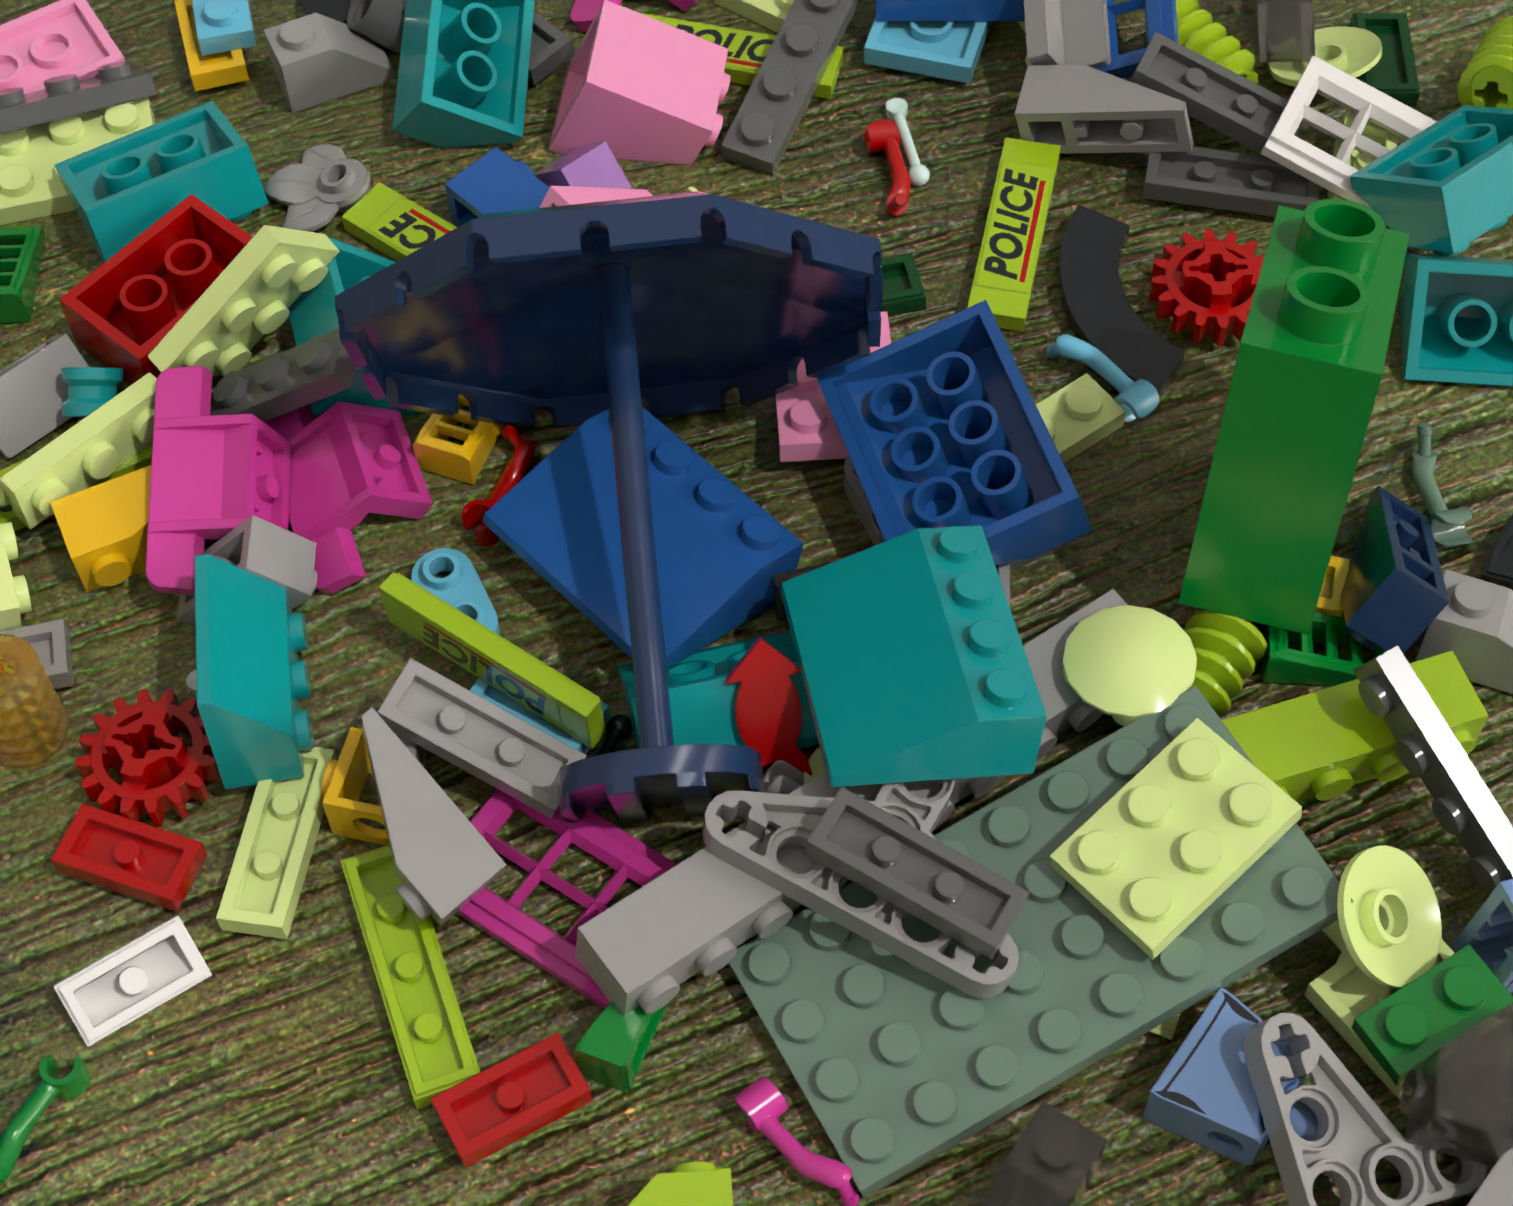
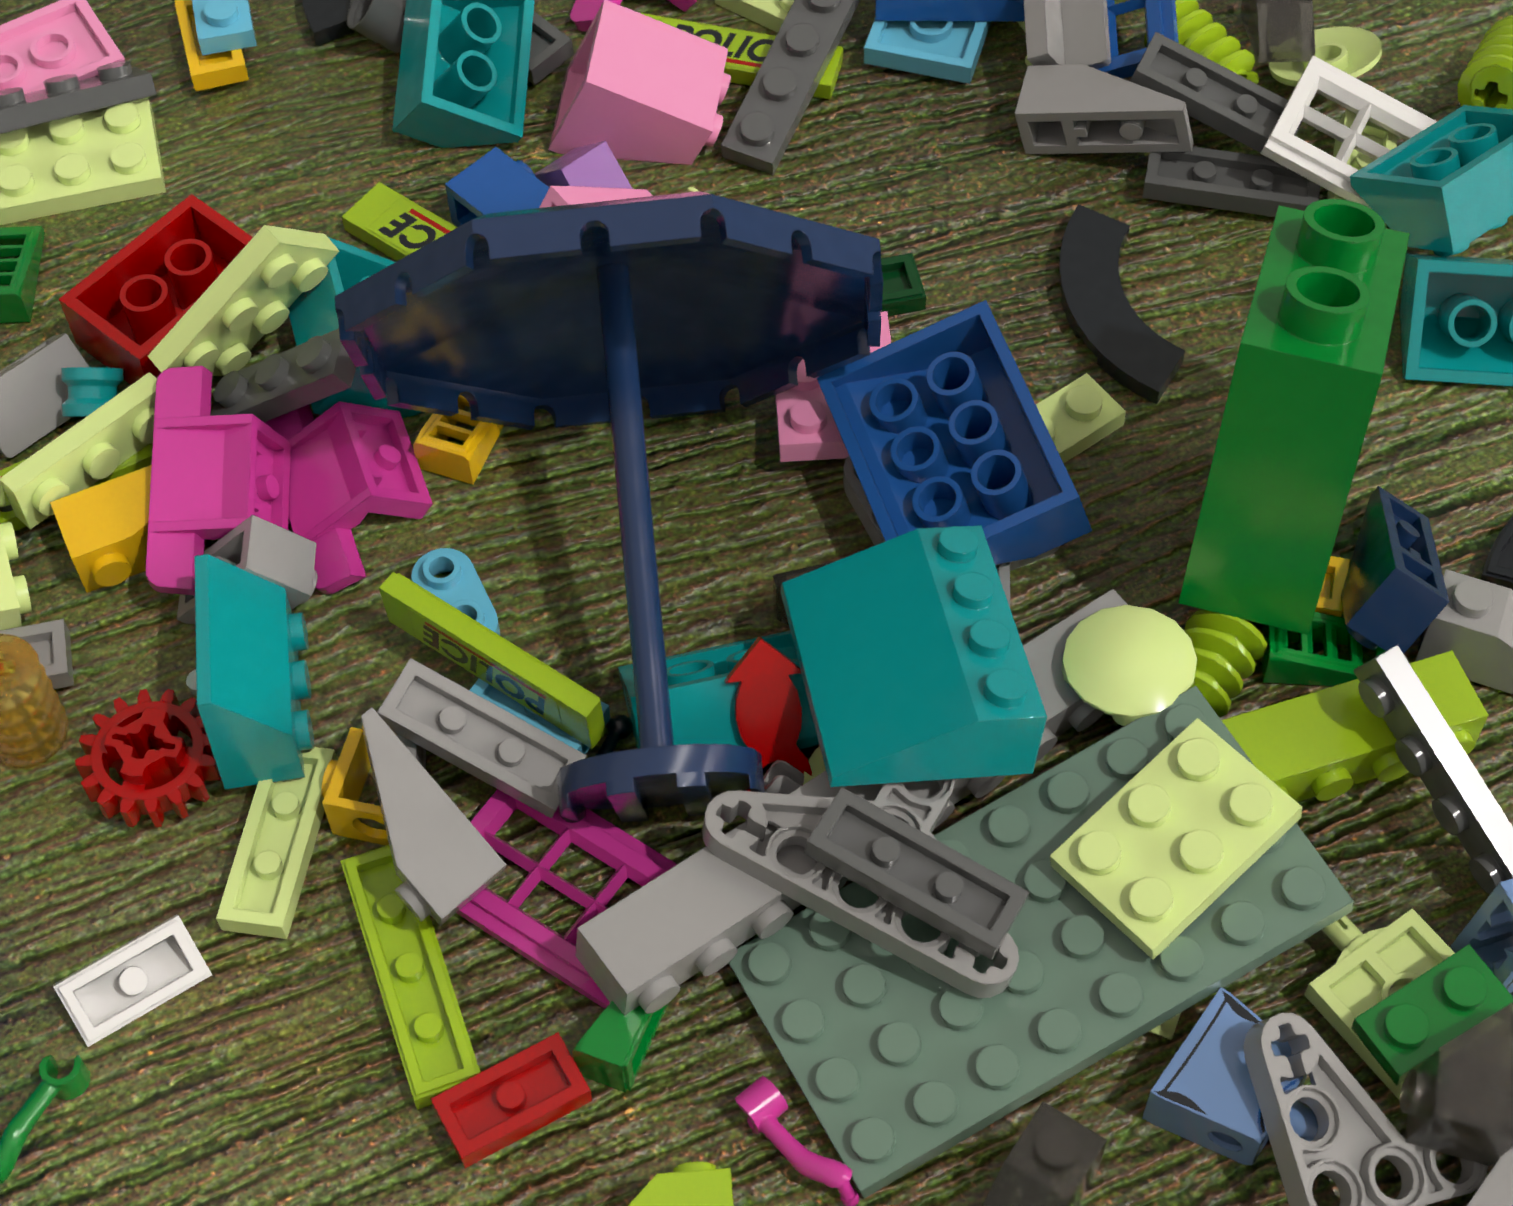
(129, 857): red plate -> none
(149, 172): teal slope -> none
(318, 187): light grey plate -> none
(323, 60): light grey slope -> none
(515, 470): red piece -> none
(709, 537): blue slope -> none
(885, 137): red piece -> none
(897, 111): light aqua hinge -> none
(1015, 230): lime tile -> none
(1135, 398): medium azure piece -> none
(1206, 285): red gear -> none
(1394, 916): yellowish green dish -> none
(1396, 69): dark green tile -> none
(1446, 524): sand green piece -> none

